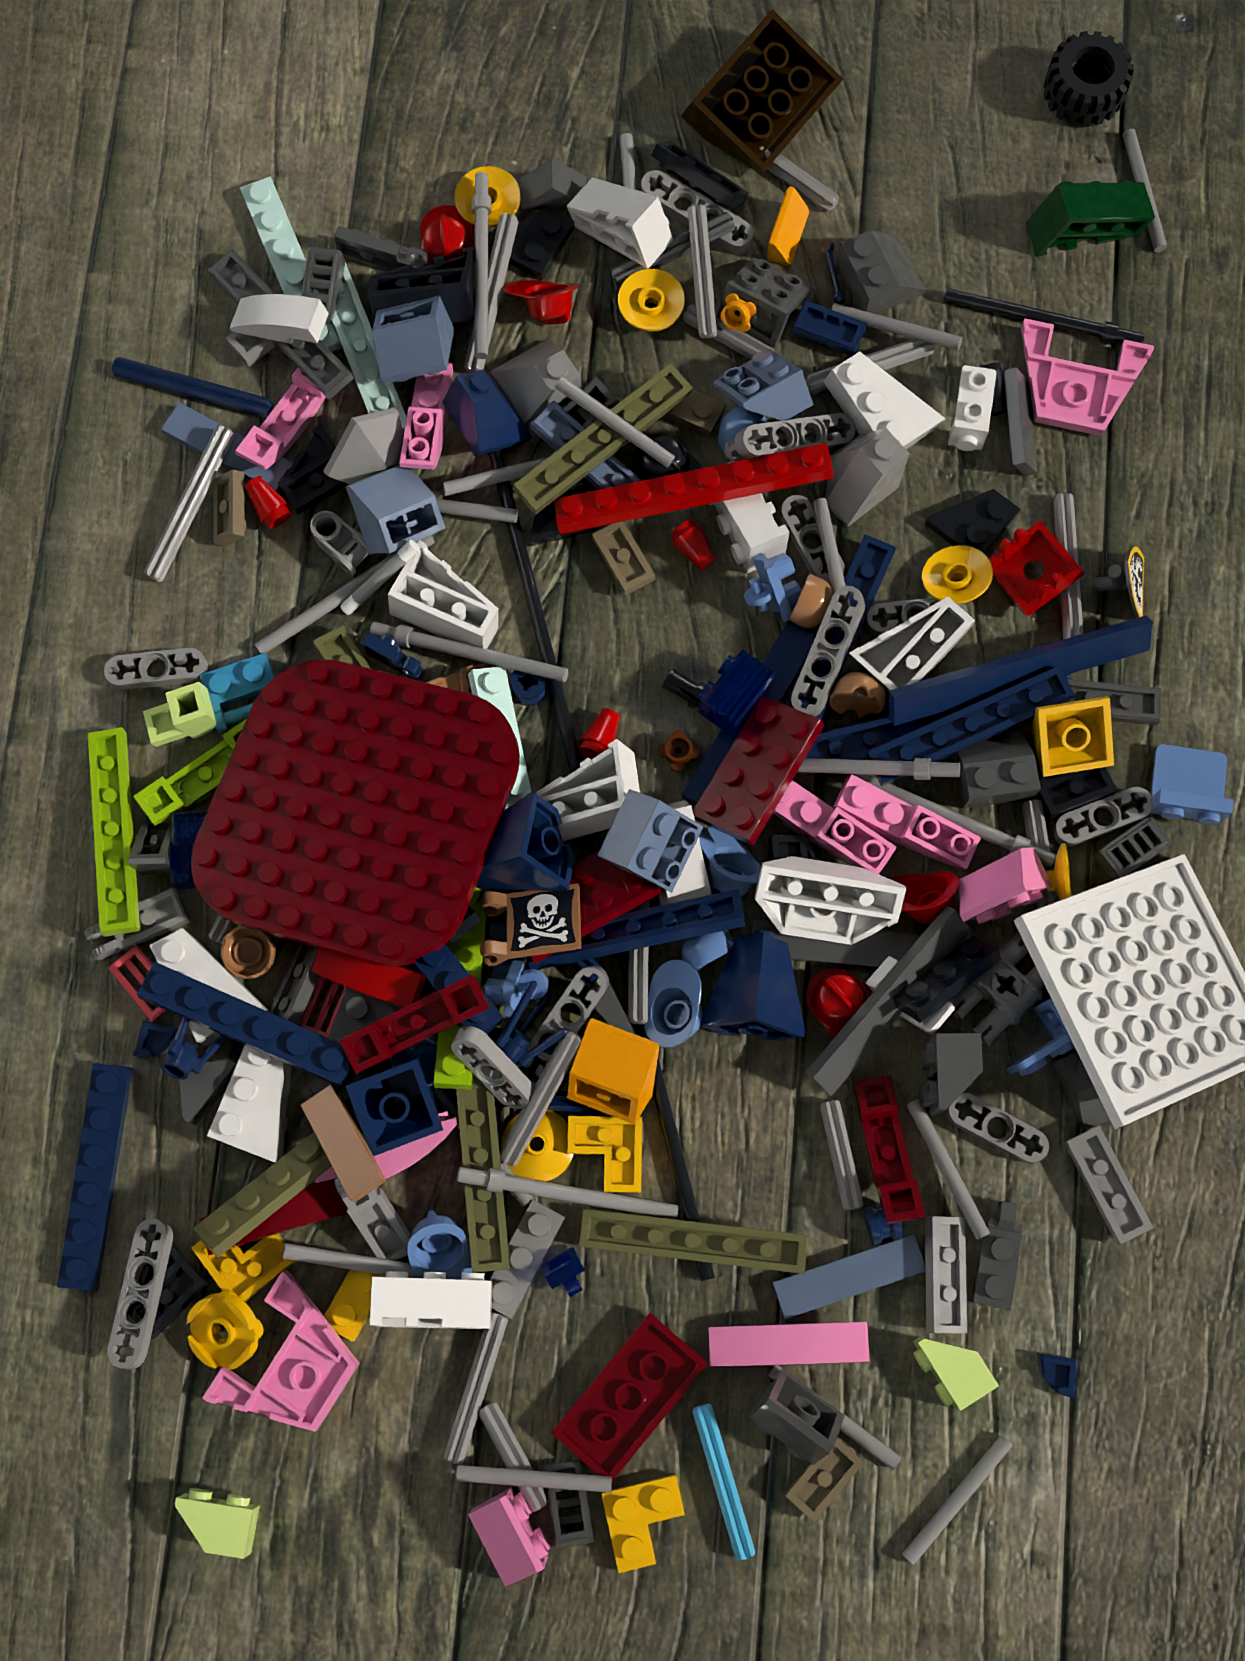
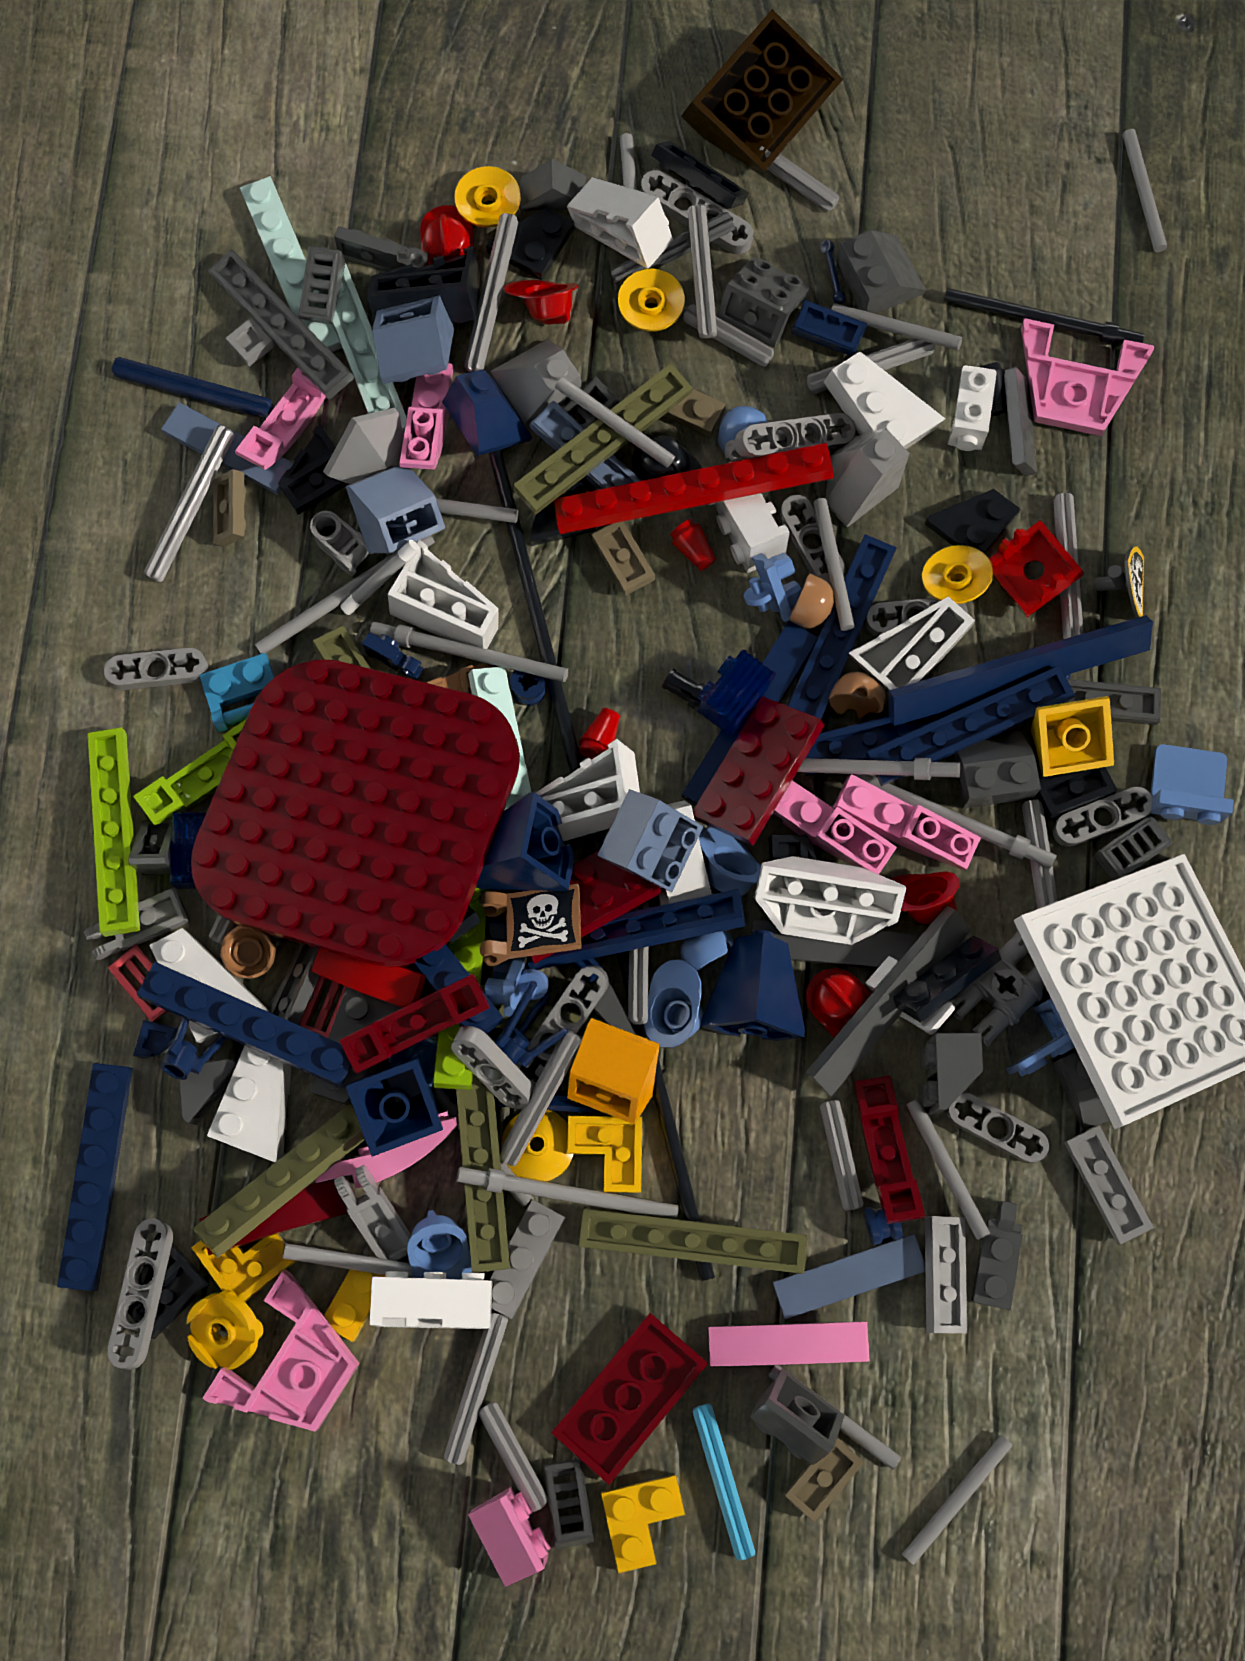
(185, 714): yellowish green brick -> none
(220, 1524): yellowish green slope -> none
(268, 504): red cone -> none
(280, 317): white slope -> none
(343, 1143): medium nougat tile -> none
(481, 209): light grey bar -> none
(489, 477): light grey bar -> none
(534, 1478): light grey bar -> none
(563, 1271): clear blue tile -> none
(678, 740): reddish brown plate -> none
(732, 319): light orange plate -> none
(767, 386): sand blue slope -> none
(787, 228): light orange slope -> none
(823, 650): light grey beam -> none
(959, 1372): yellowish green slope -> none
(1003, 886): bright pink slope -> none
(1059, 1373): dark blue tile -> none
(1060, 875): yellow dish -> none
(1089, 212): dark green wedge -> none
(1094, 57): black tyre -> none

